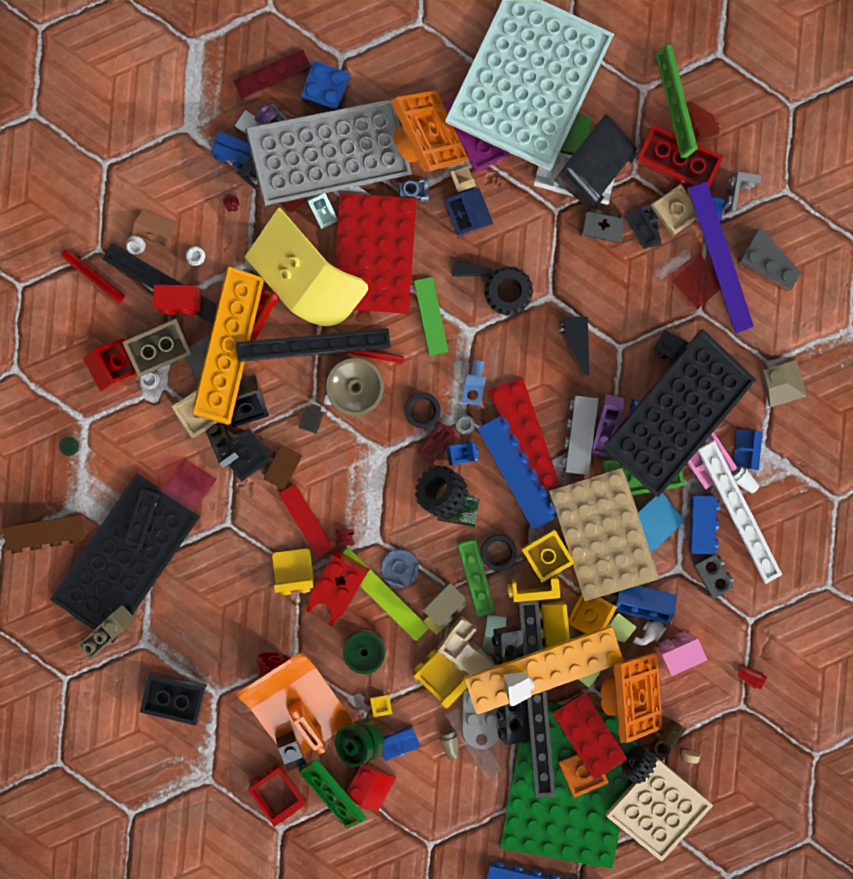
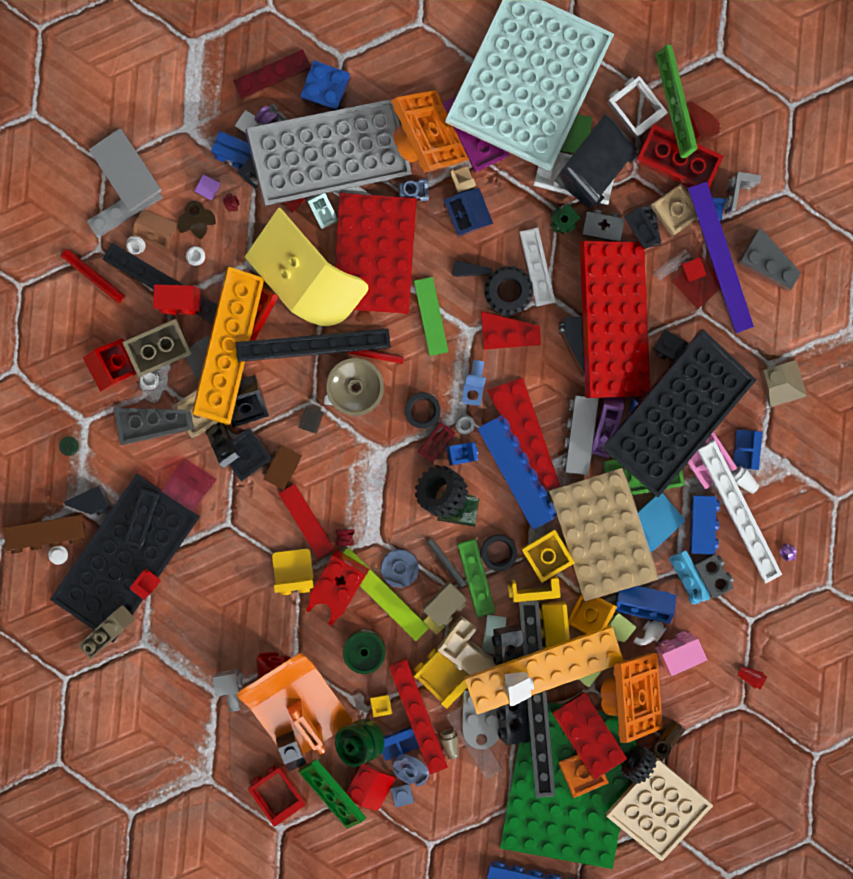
(58, 555): none -> white plate
(91, 501): none -> black slope
(116, 215): none -> light grey plate
(125, 170): none -> light grey tile
(145, 424): none -> dark grey wing
(145, 584): none -> red panel
(173, 698): black brick -> none
(196, 222): none -> dark brown plate
(207, 187): none -> medium lavender tile
(228, 684): none -> light grey brick
(402, 795): none -> sand blue plate
(410, 770): none -> sand blue tile
(418, 715): none -> red brick
(445, 561): none -> dark grey bar
(508, 333): none -> red wing
(537, 267): none -> white tile
(568, 214): none -> dark green brick
(614, 319): none -> red plate
(651, 98): none -> white window
(690, 577): none -> medium azure plate
(690, 756): tan tile -> none
(693, 269): none -> red tile
(788, 552): none -> medium lavender plate

